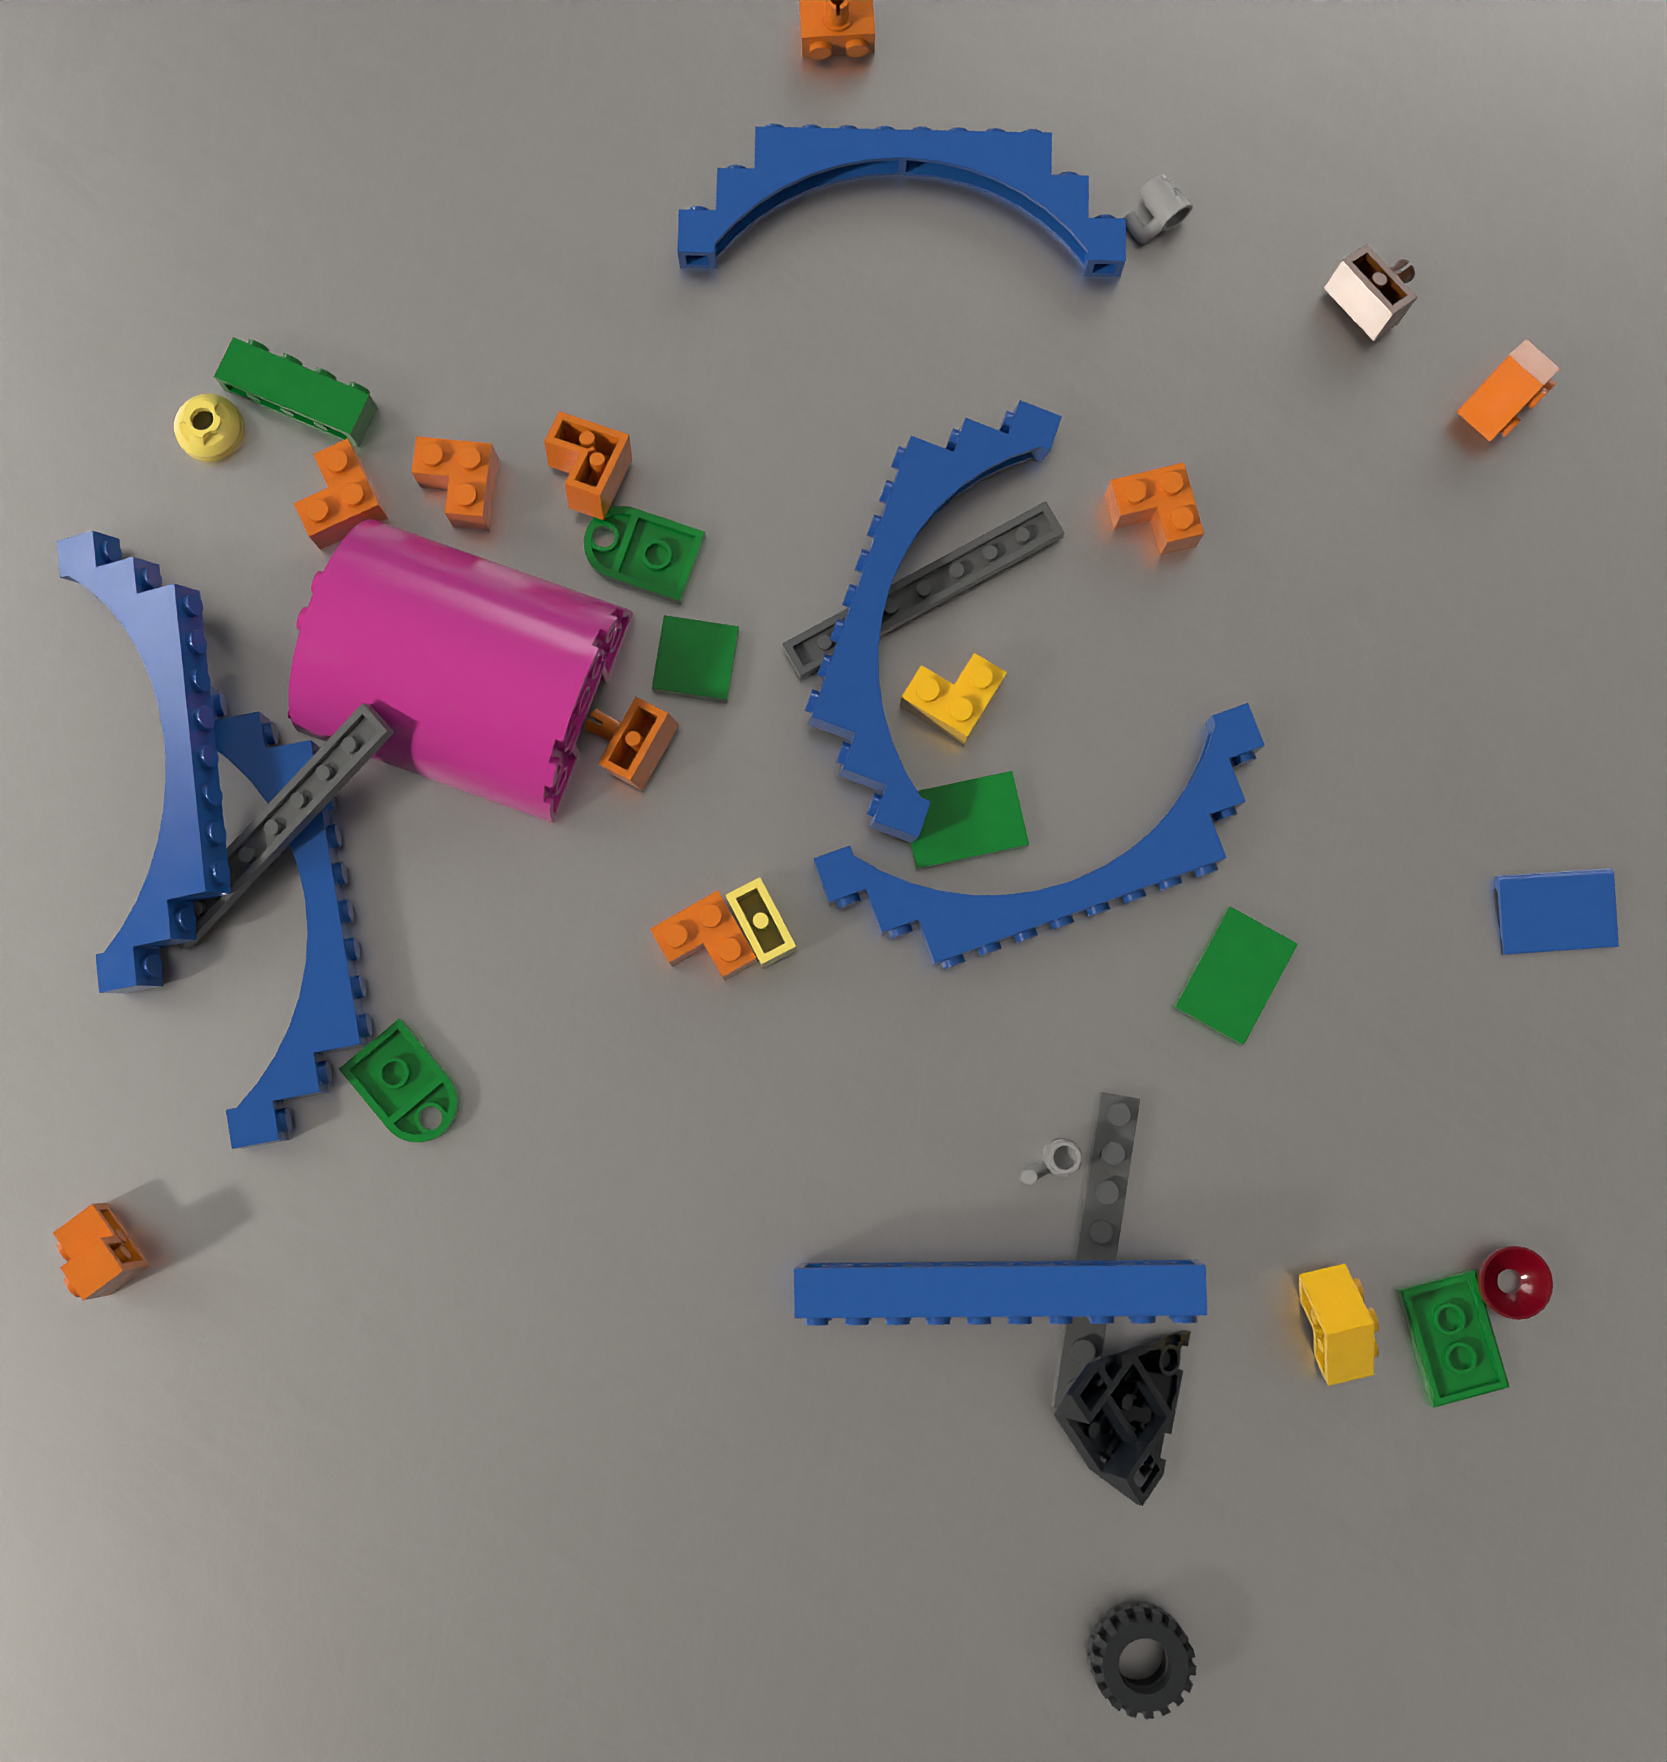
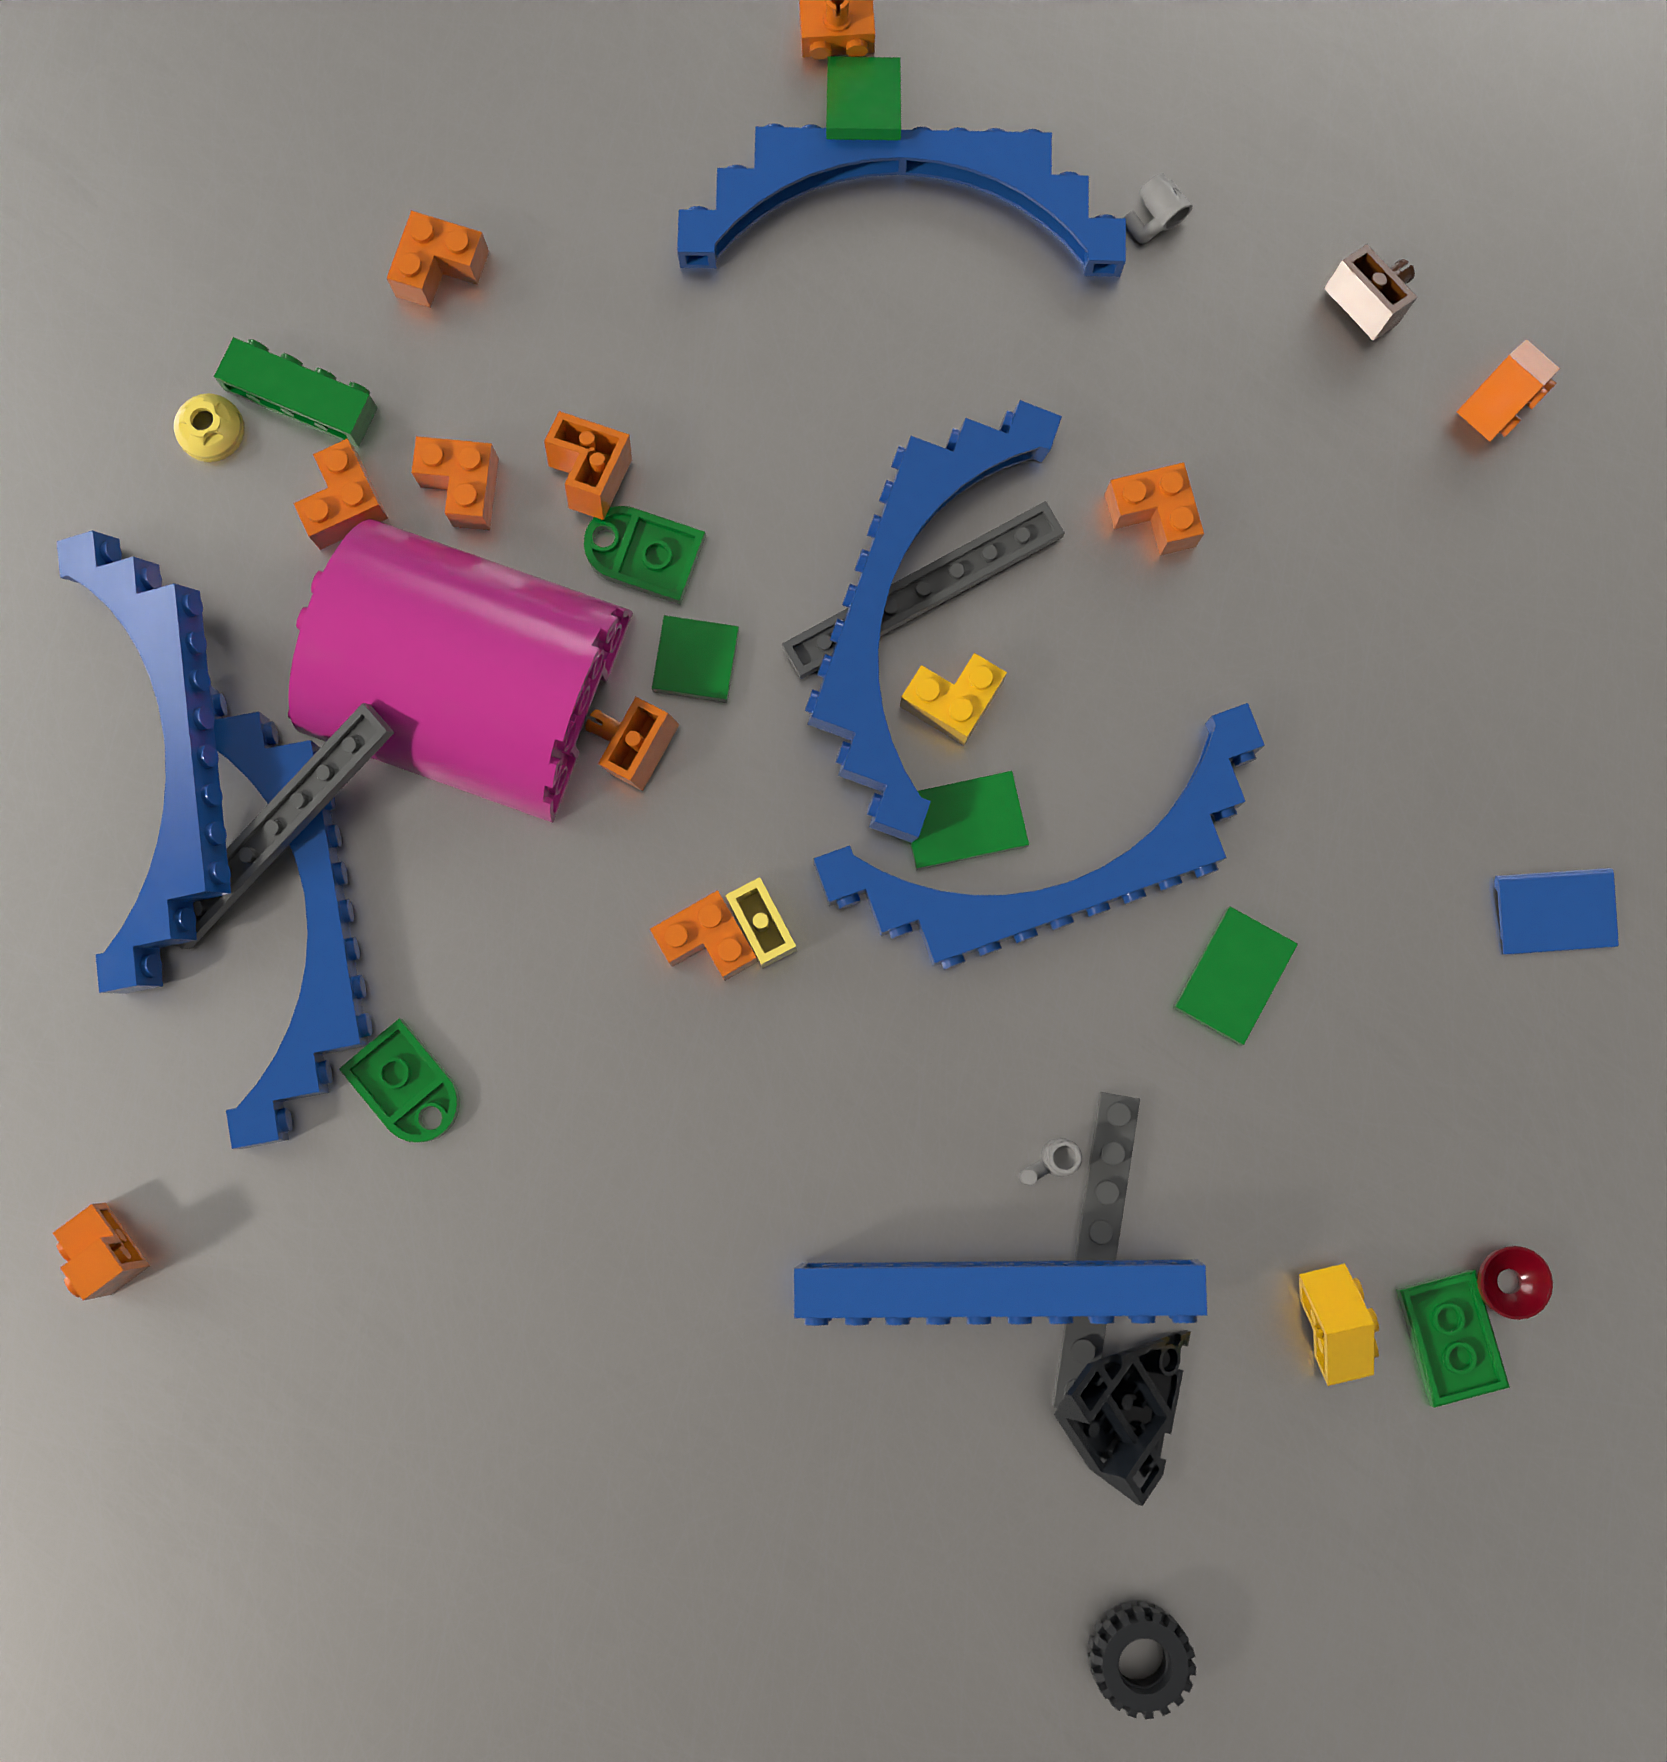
(432, 250): none -> orange brick
(863, 98): none -> green tile

